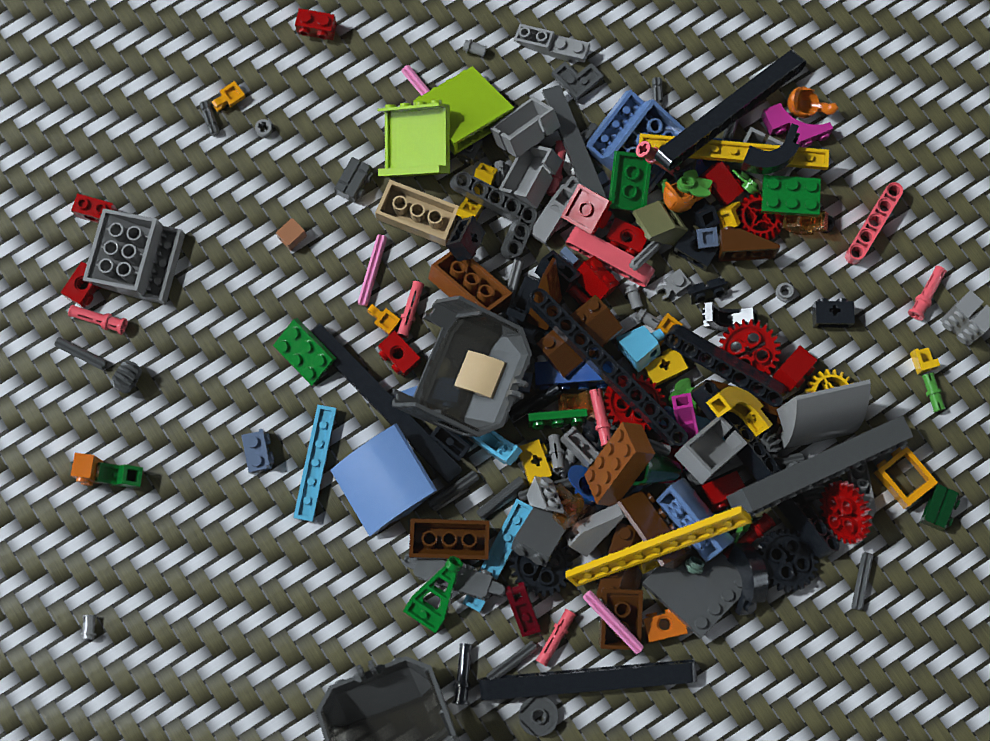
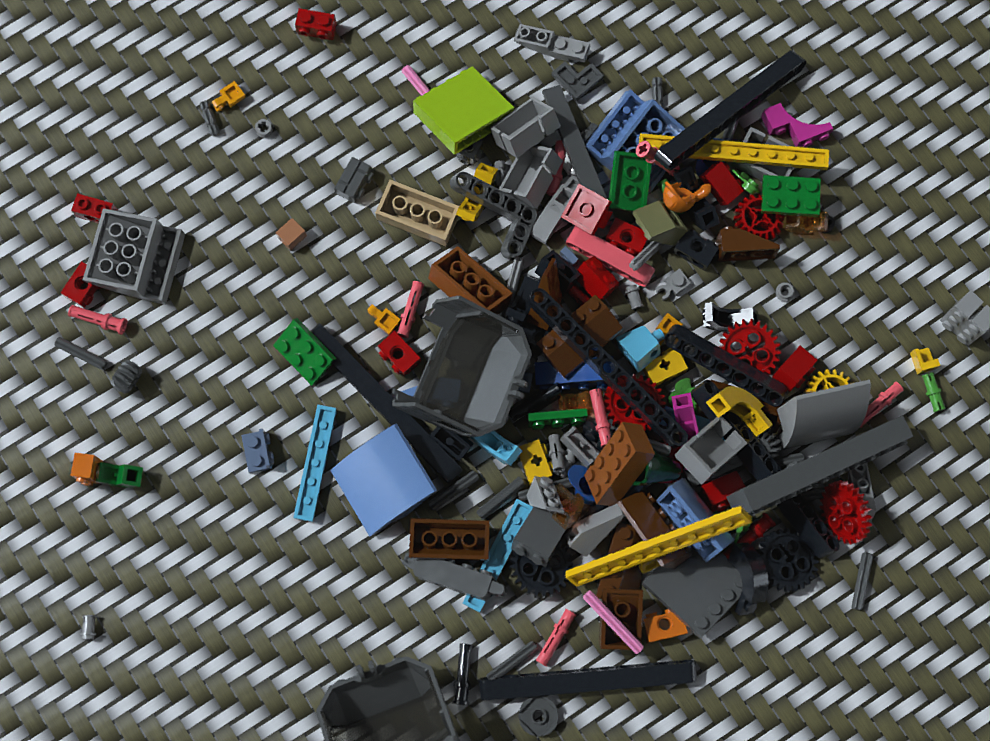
(372, 270): bright pink axle -> none
(416, 139): lime panel -> none
(423, 611): green plate -> none
(465, 238): black brick -> none
(474, 48): light grey pin -> none
(480, 374): tan slope -> none
(523, 610): dark red plate -> none
(647, 318): light grey pin -> none
(693, 184): bright green plate -> none
(694, 565): sand green plate -> none
(707, 237): sand blue plate -> none
(715, 289): black hinge -> none
(728, 215): yellow panel -> none
(768, 162): black arch -> none
(805, 103): orange piece -> none
(824, 318): black brick -> none
(877, 215): coral beam -> none
(885, 398): none -> coral pin
(896, 492): light orange window -> none
(924, 300): coral pin -> none
(940, 507): dark green brick -> none

